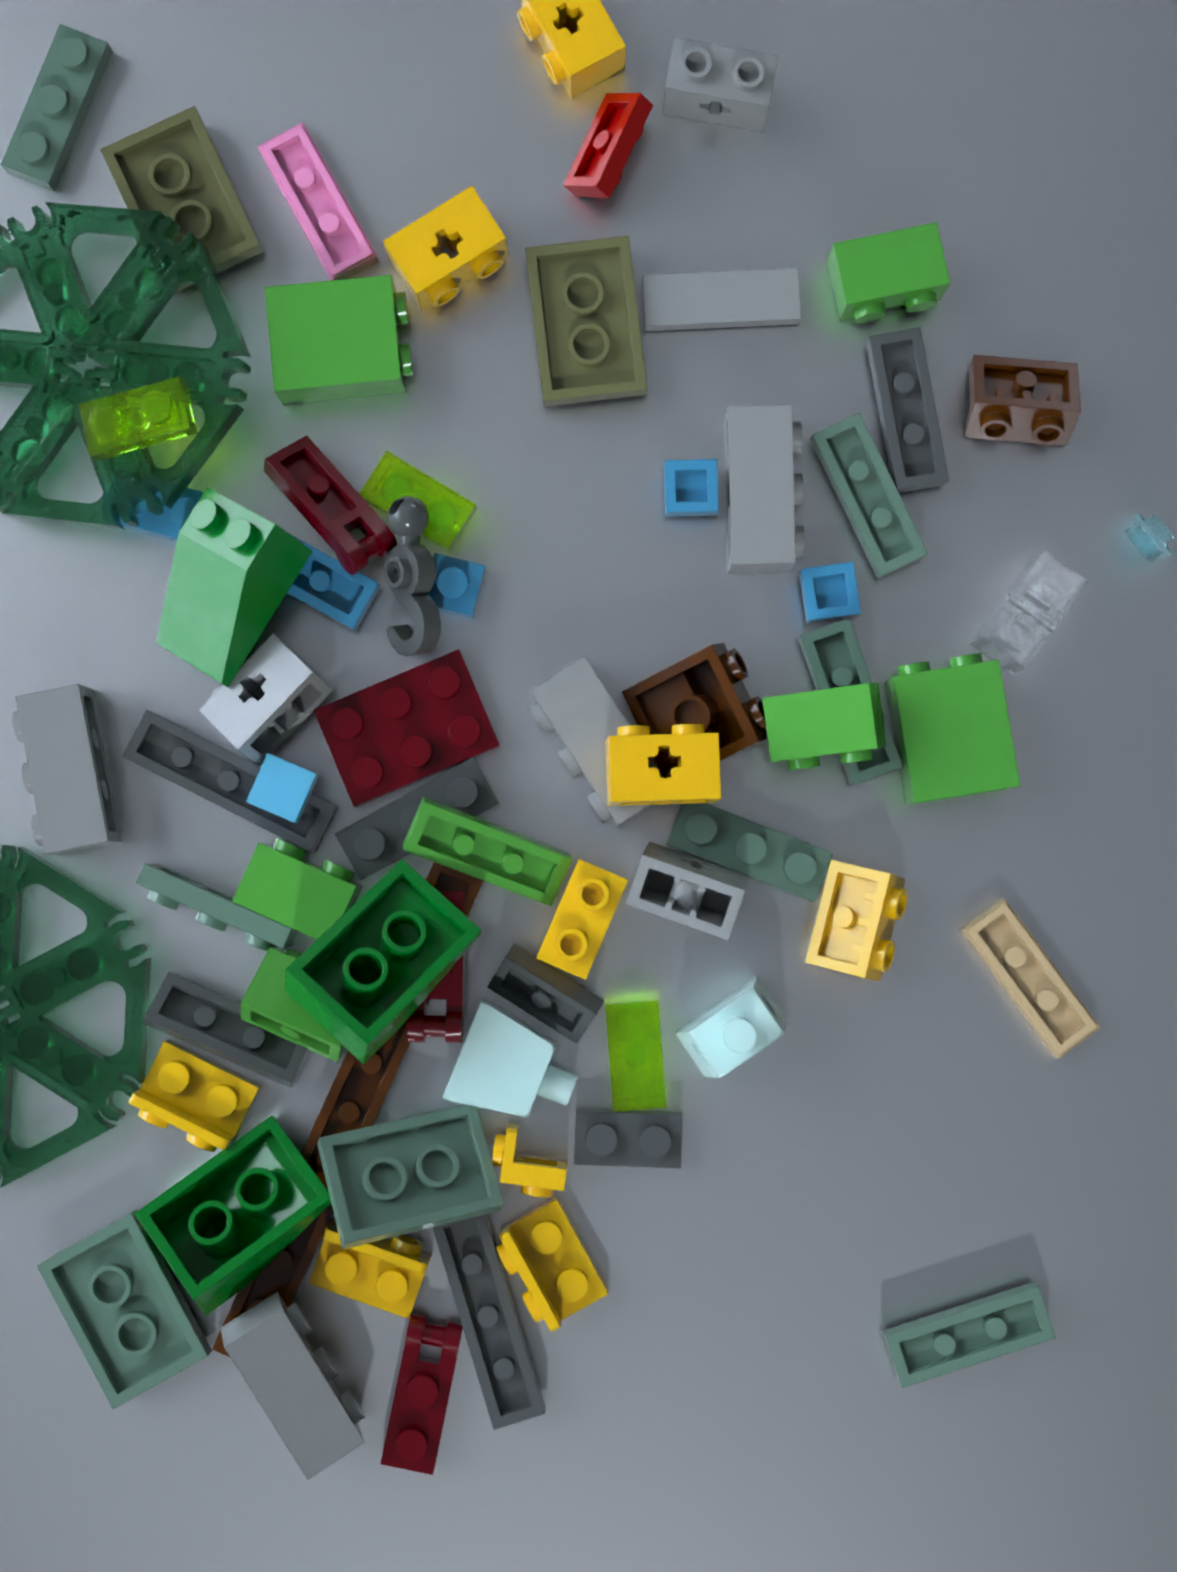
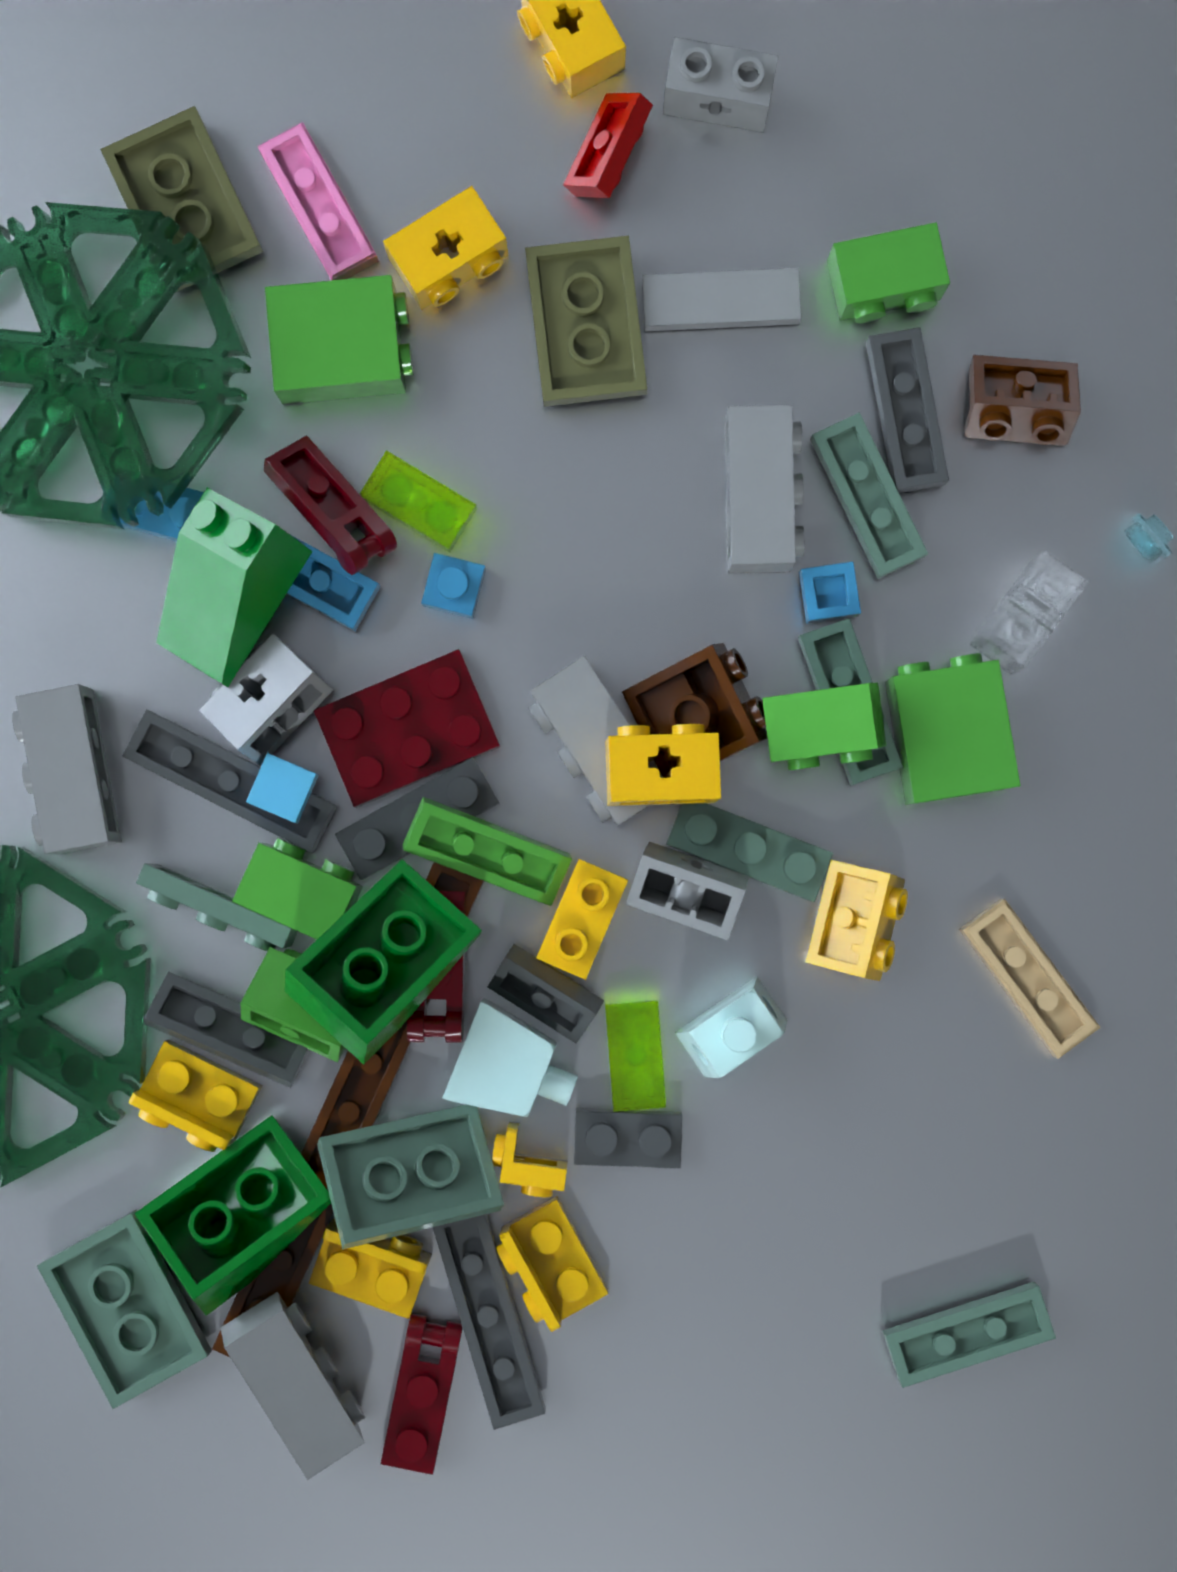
(57, 107): sand green plate -> none
(138, 418): clear neon green plate -> none
(411, 574): dark grey piece -> none
(691, 487): dark azure plate -> none

